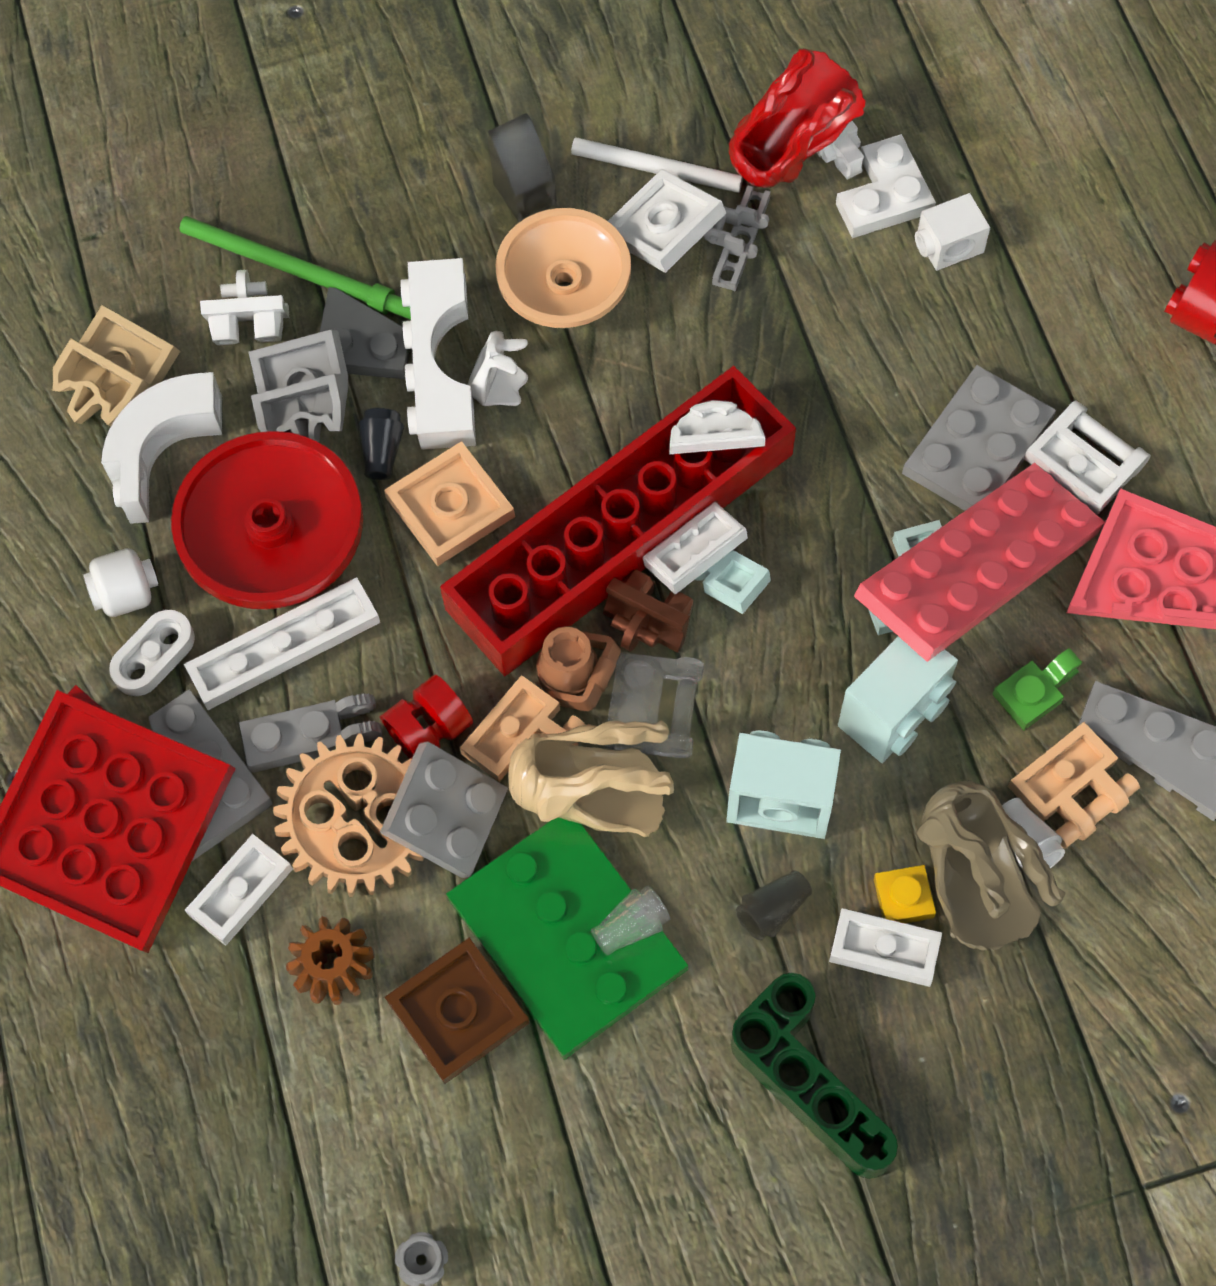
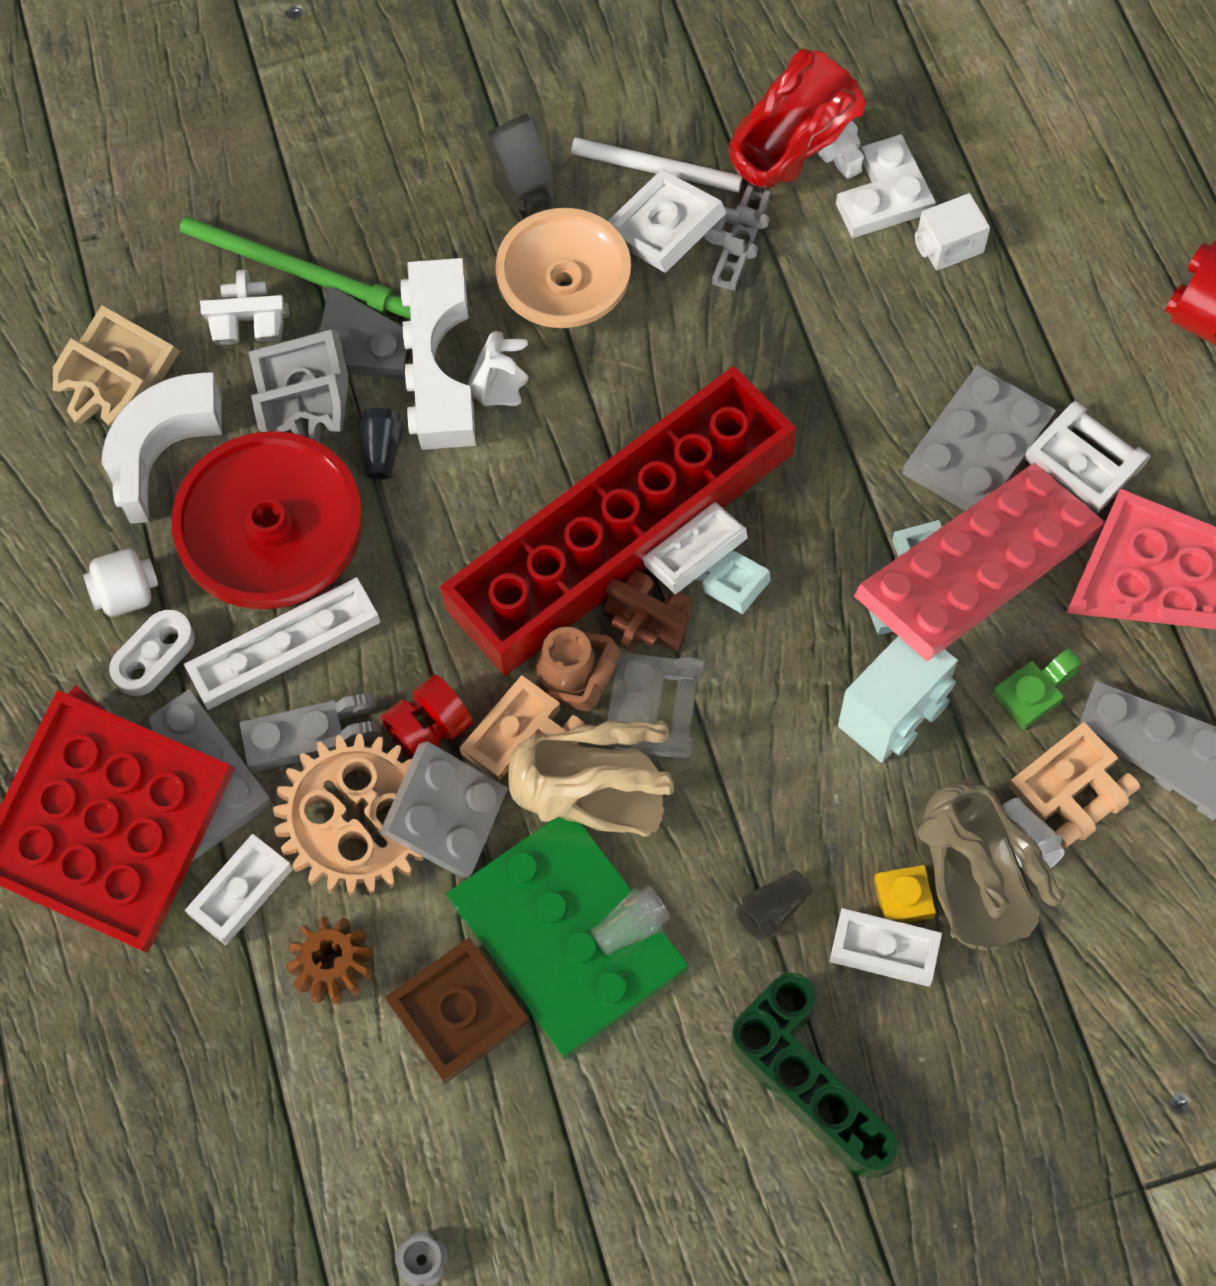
(449, 503): light nougat plate -> none
(715, 427): white plate -> none
(783, 784): light aqua brick -> none

